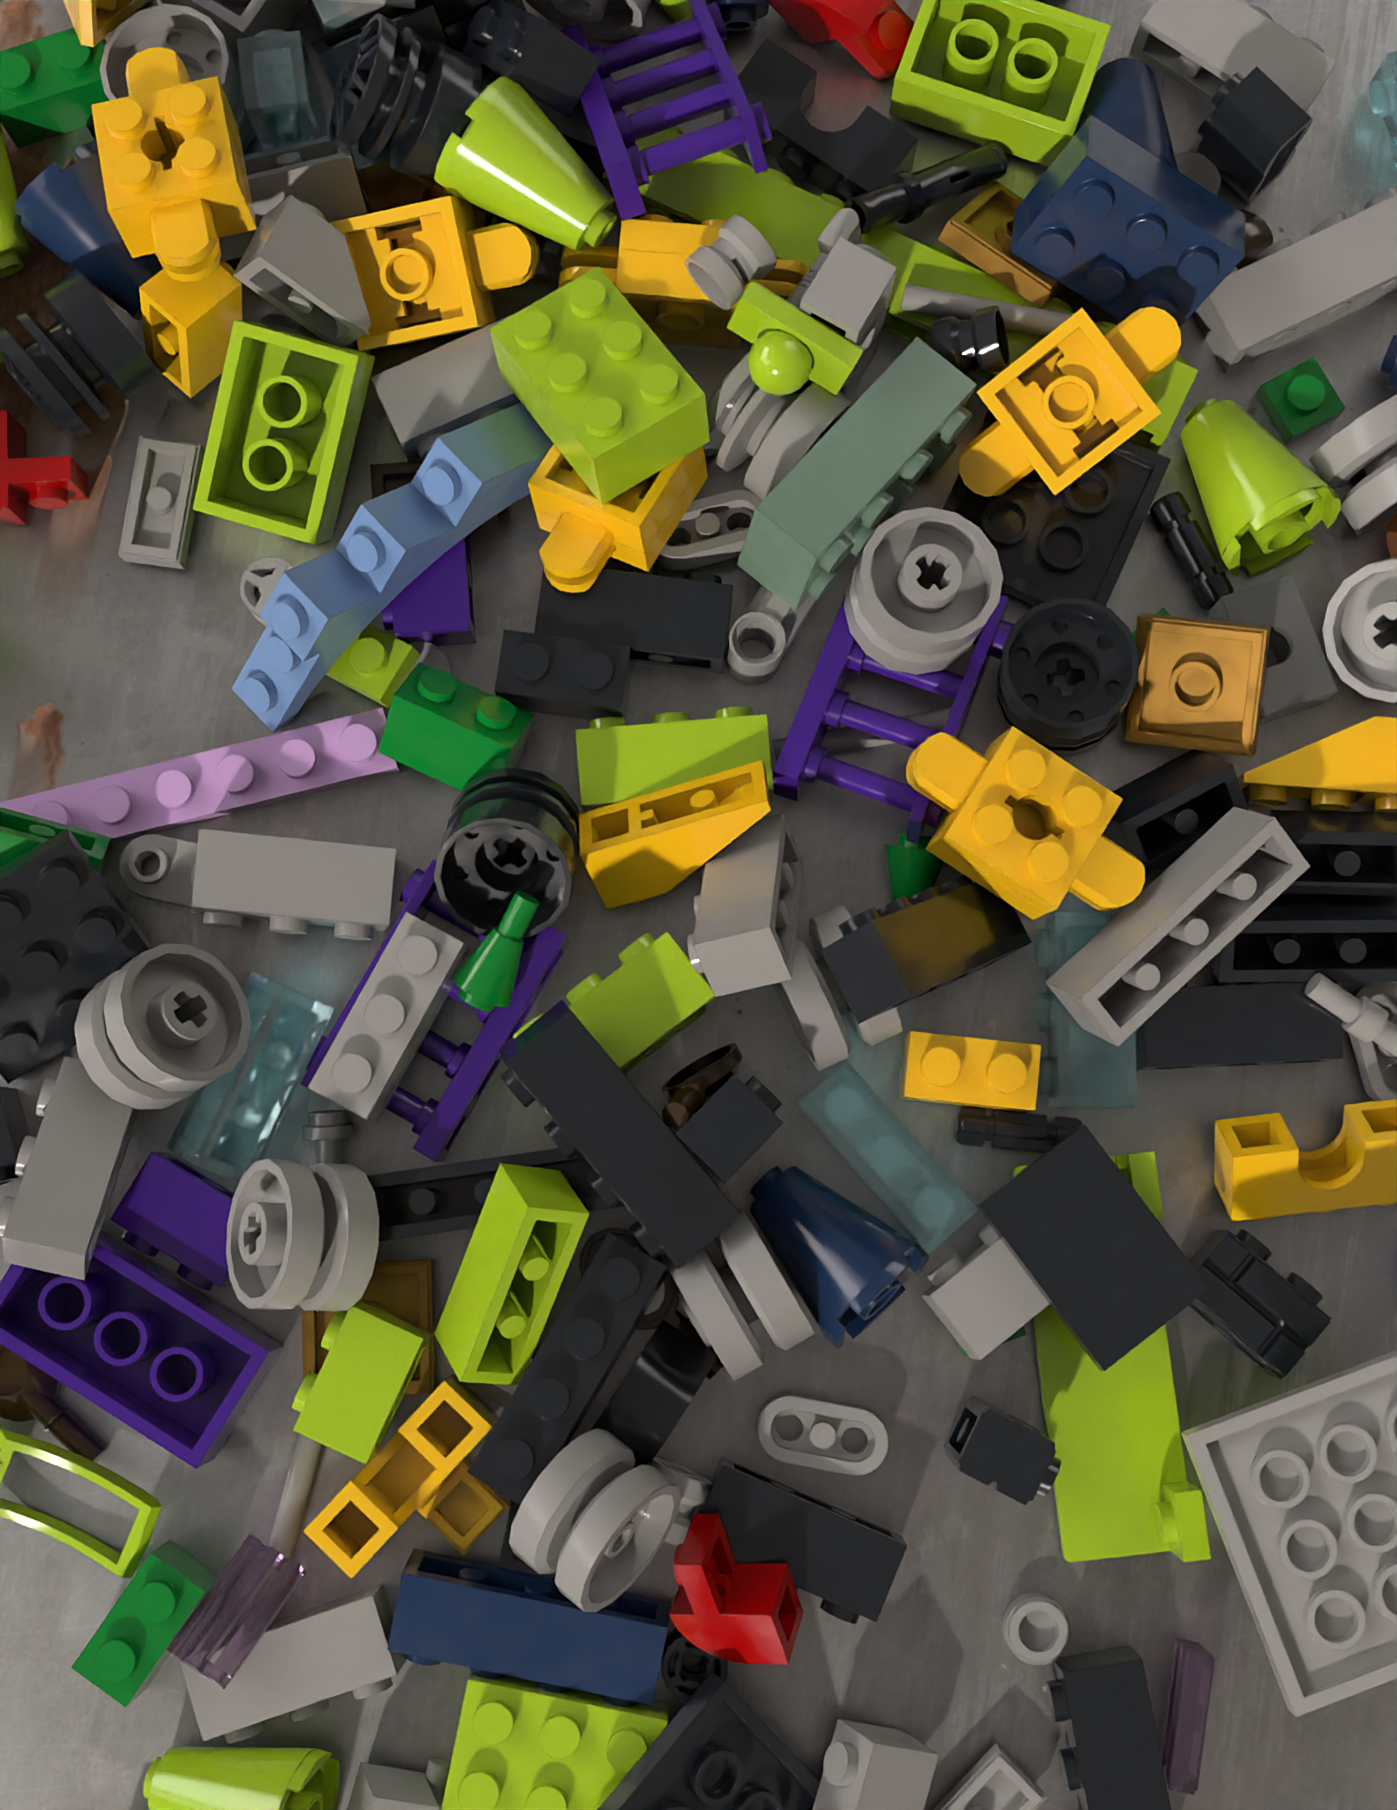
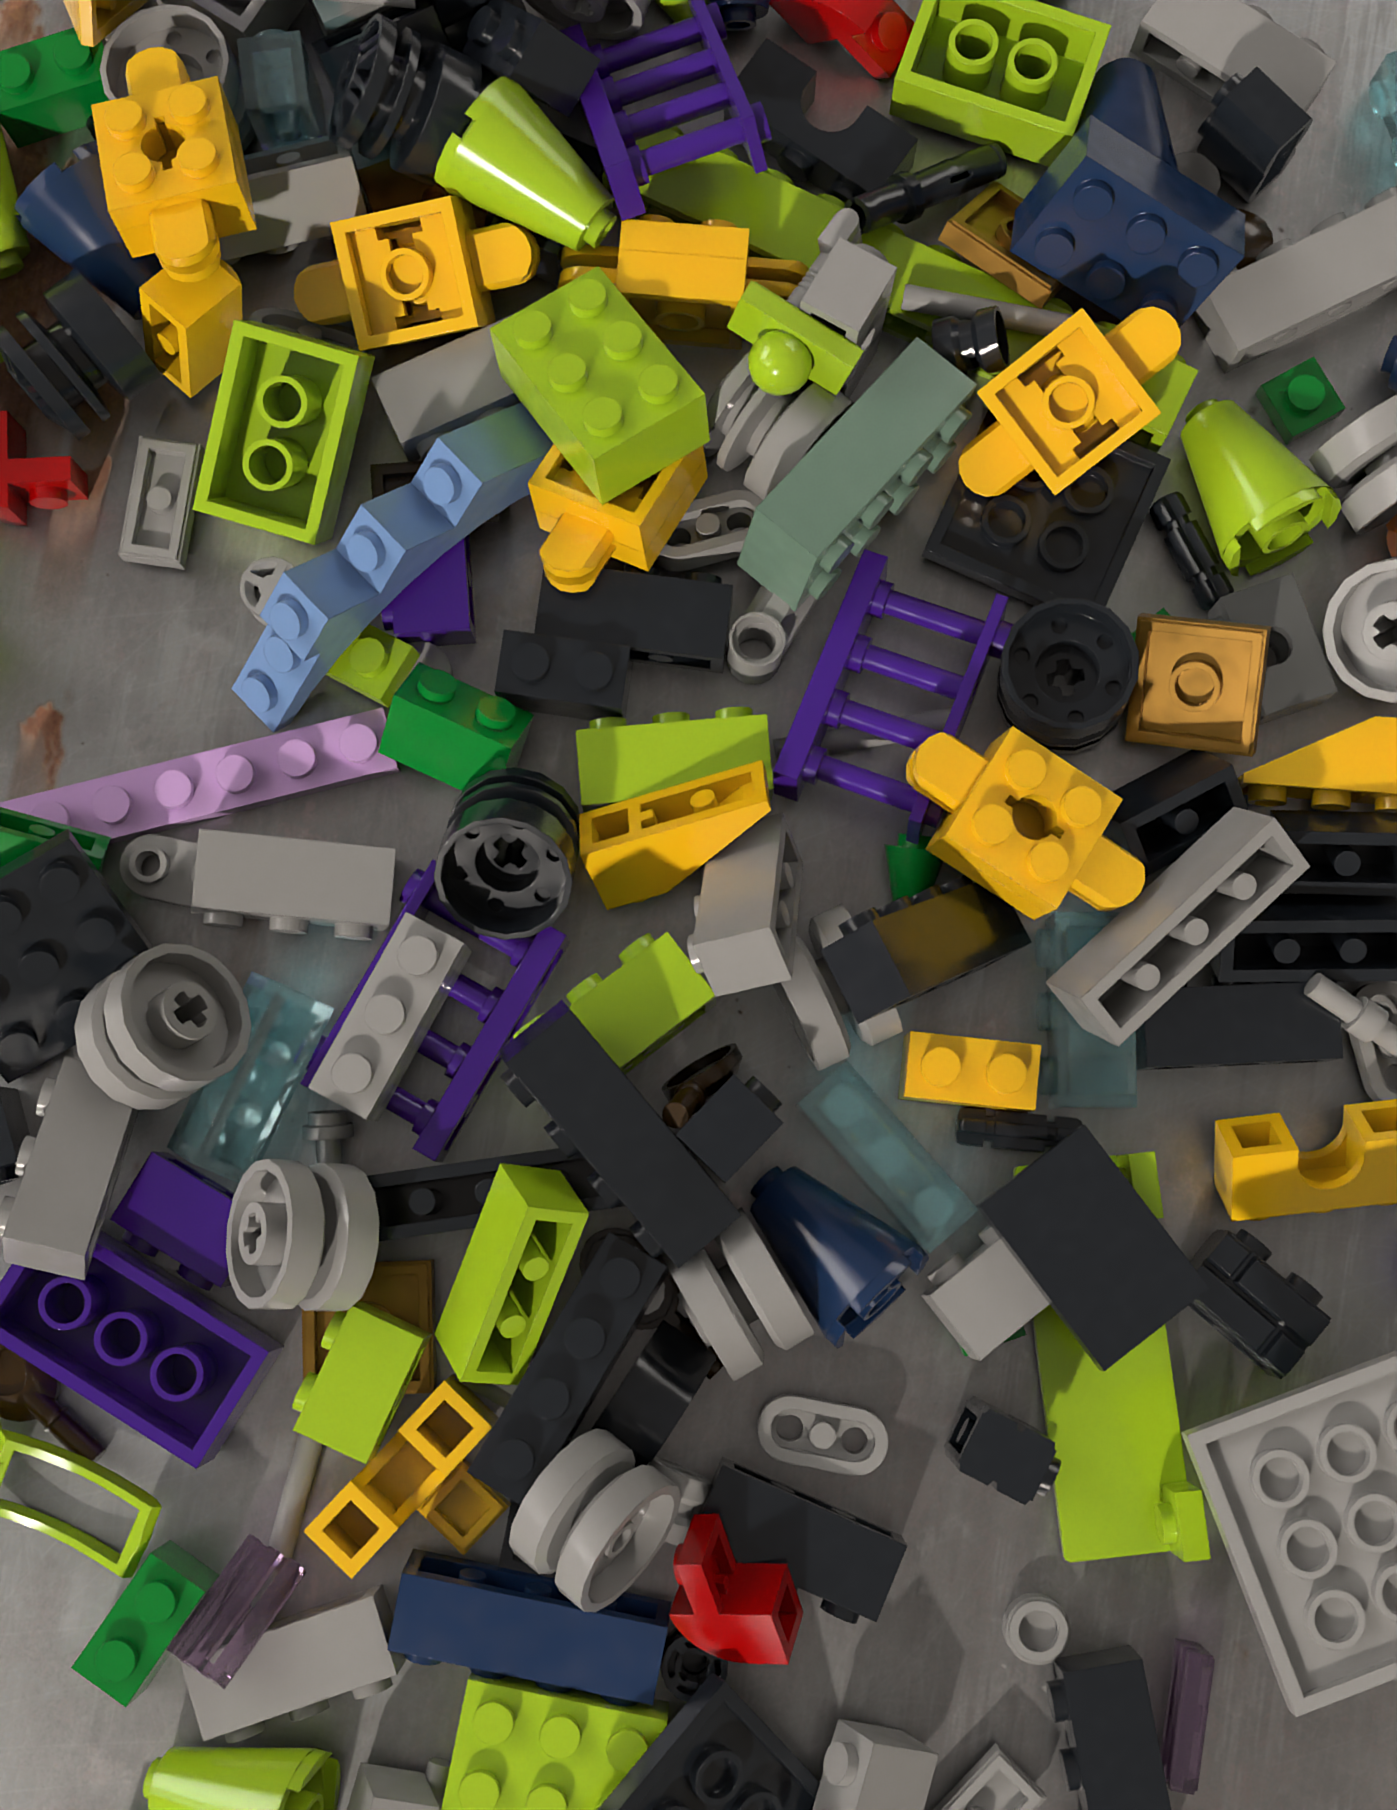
(306, 272): light grey slope -> none
(491, 969): green cone -> none
(731, 262): light grey wheel -> none
(922, 590): light grey wheel -> none

